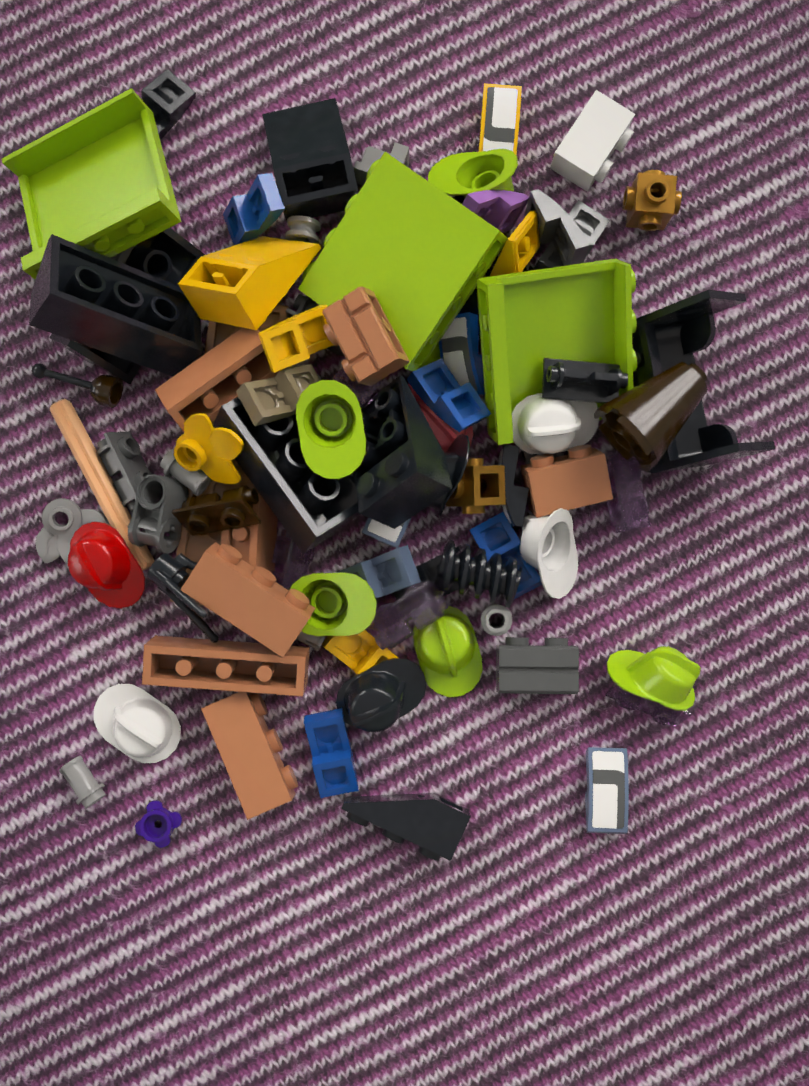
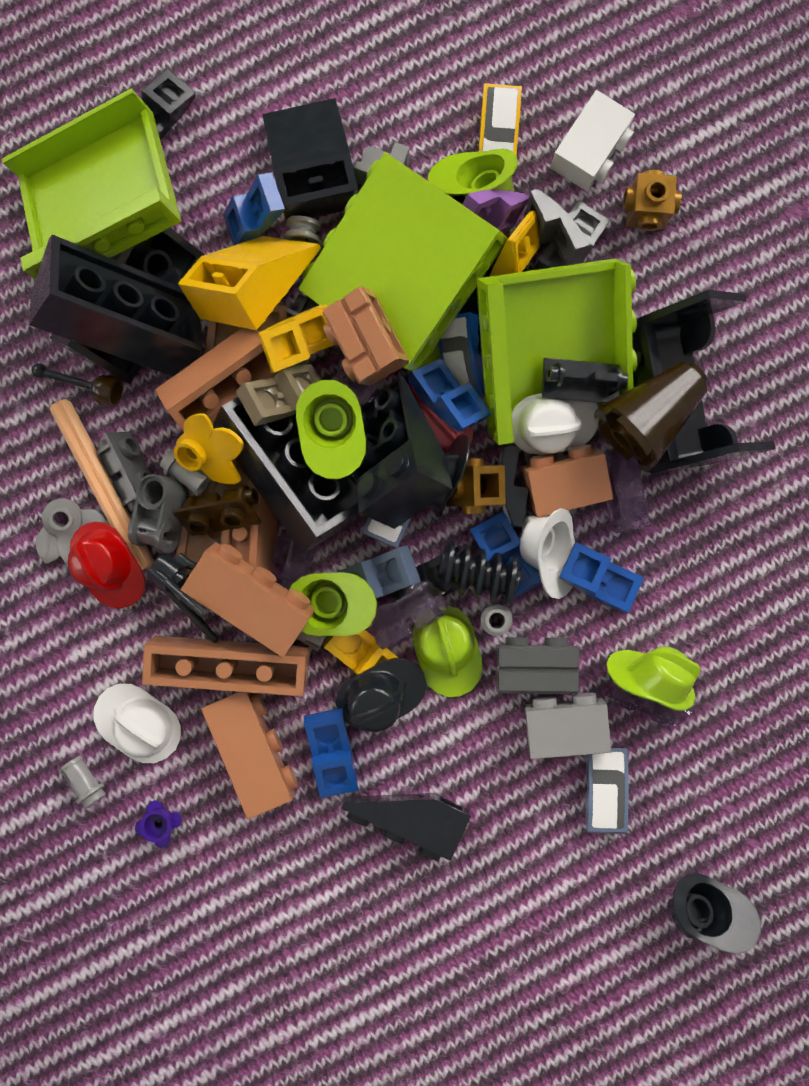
(567, 726): none -> light grey brick
(600, 578): none -> blue slope
(714, 914): none -> black piece

